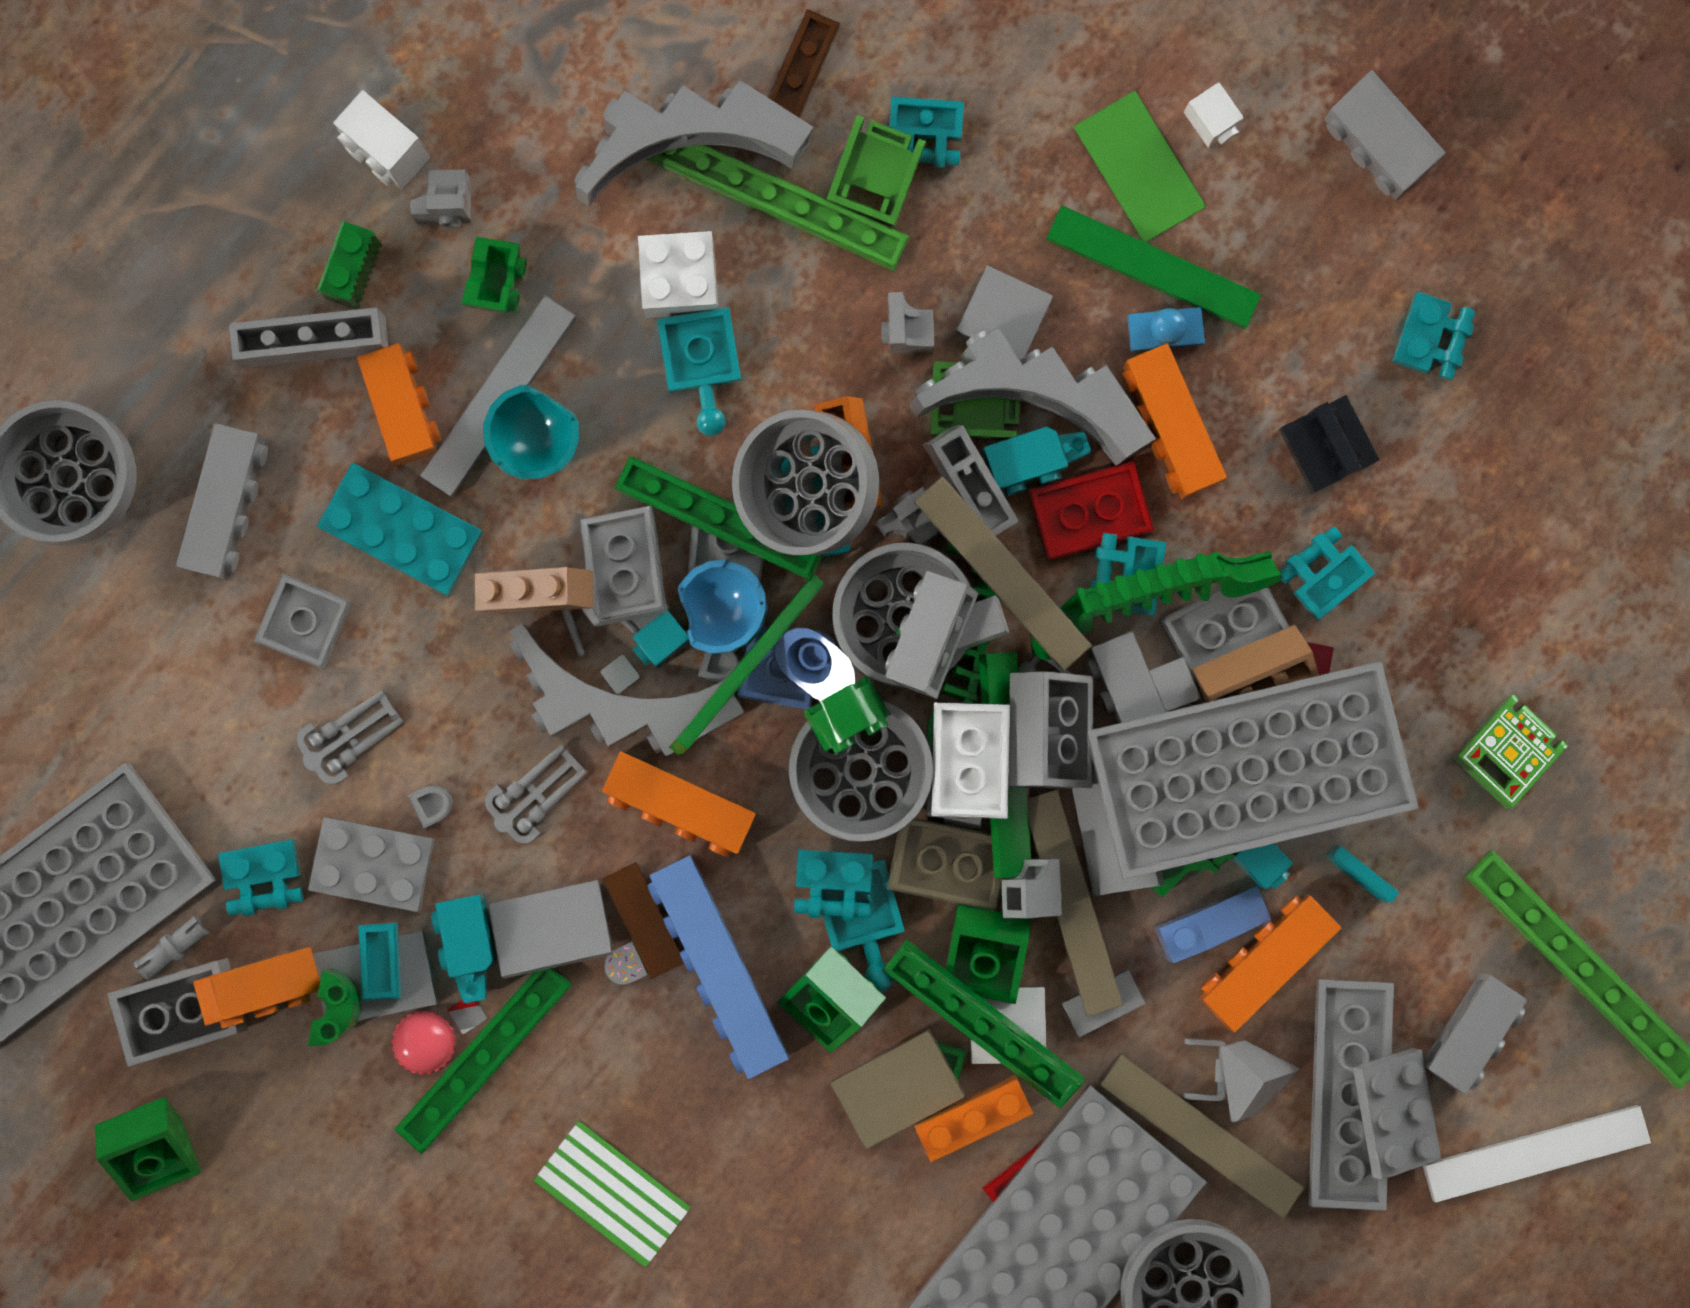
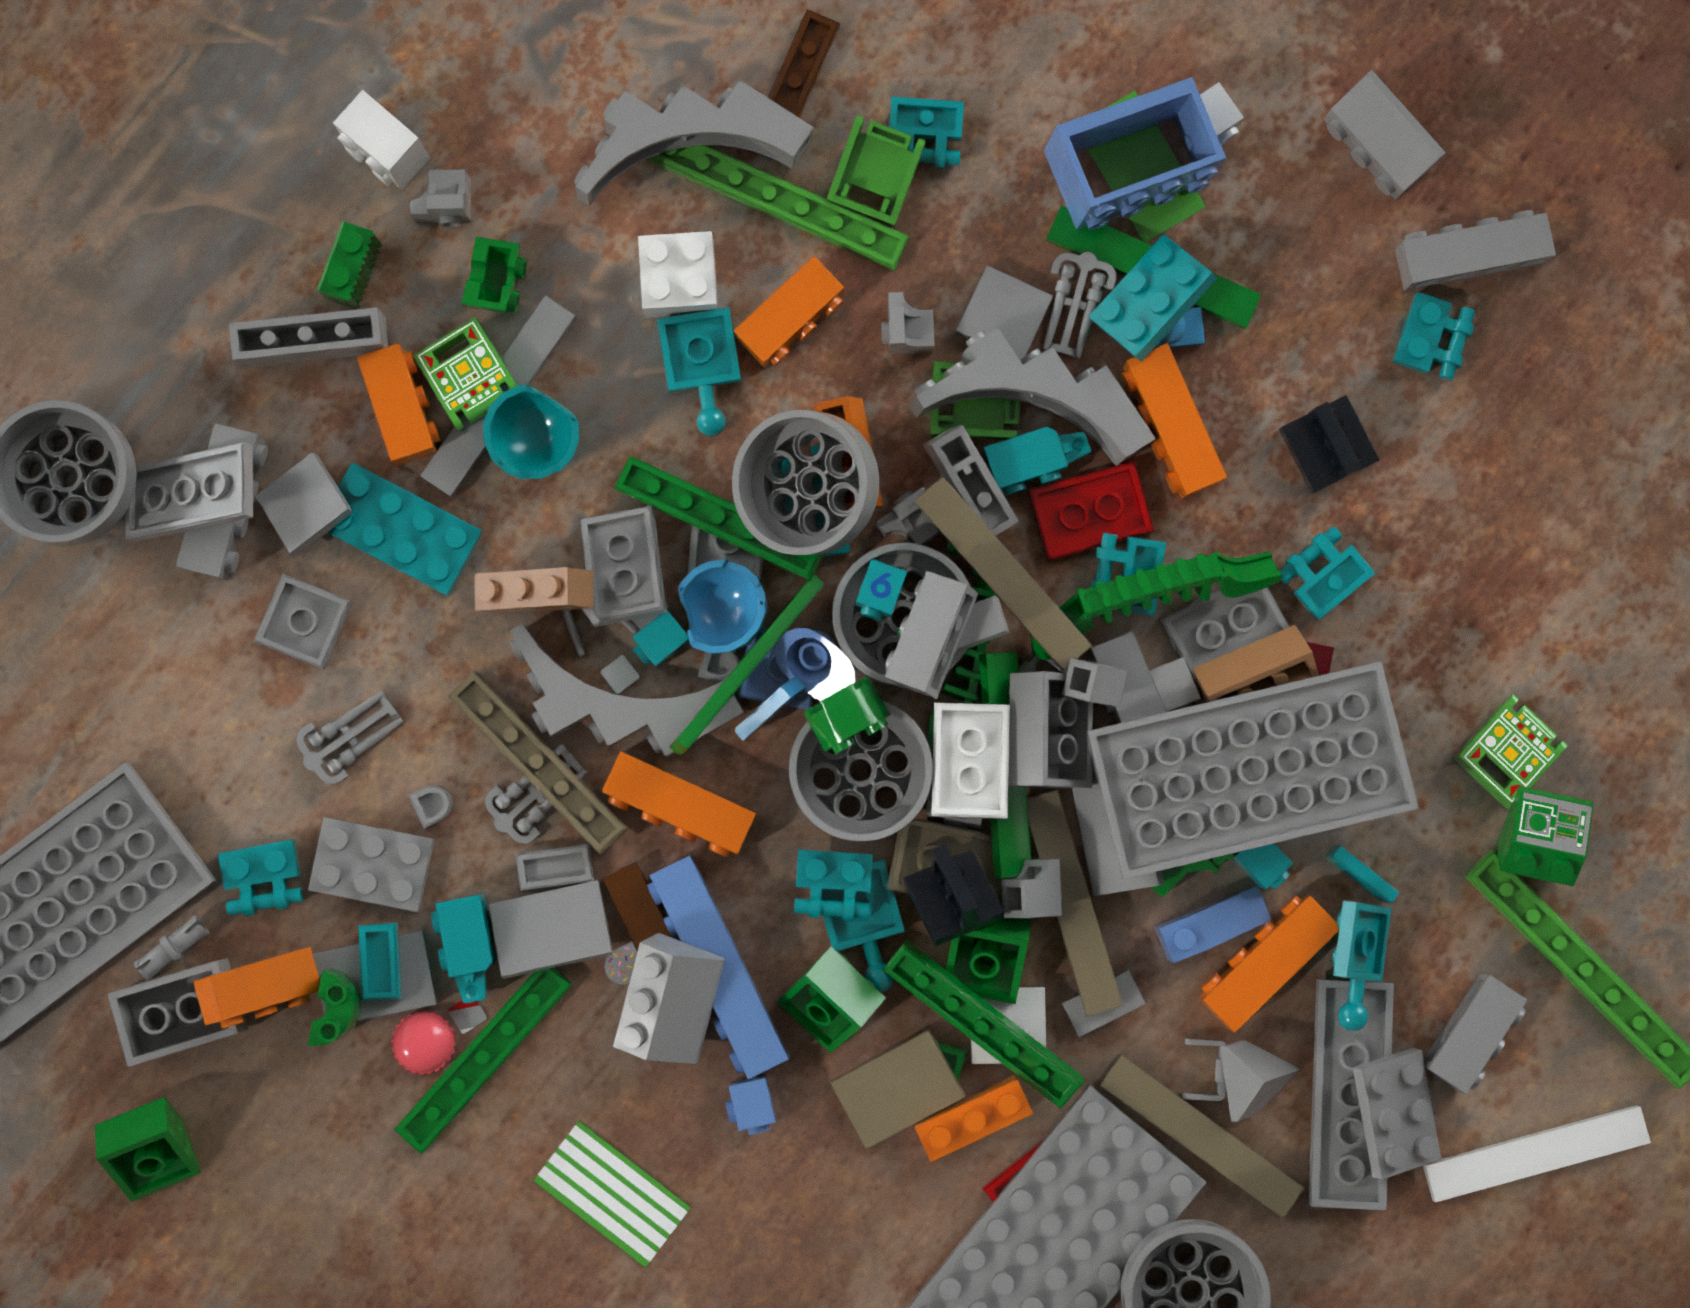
(191, 492): none -> light grey tile
(304, 504): none -> light grey tile
(468, 378): none -> bright green container
(537, 762): none -> dark tan tile
(555, 867): none -> light grey tile
(668, 1001): none -> light grey slope
(751, 1105): none -> medium blue brick
(769, 708): none -> dark azure tile
(790, 313): none -> orange brick
(880, 590): none -> teal brick
(952, 896): none -> black bracket
(1086, 262): none -> light grey piece
(1094, 682): none -> light grey brick
(1152, 297): none -> teal plate
(1175, 101): none -> medium blue hose
(1360, 956): none -> teal plate
(1475, 250): none -> light grey brick
(1545, 836): none -> green slope

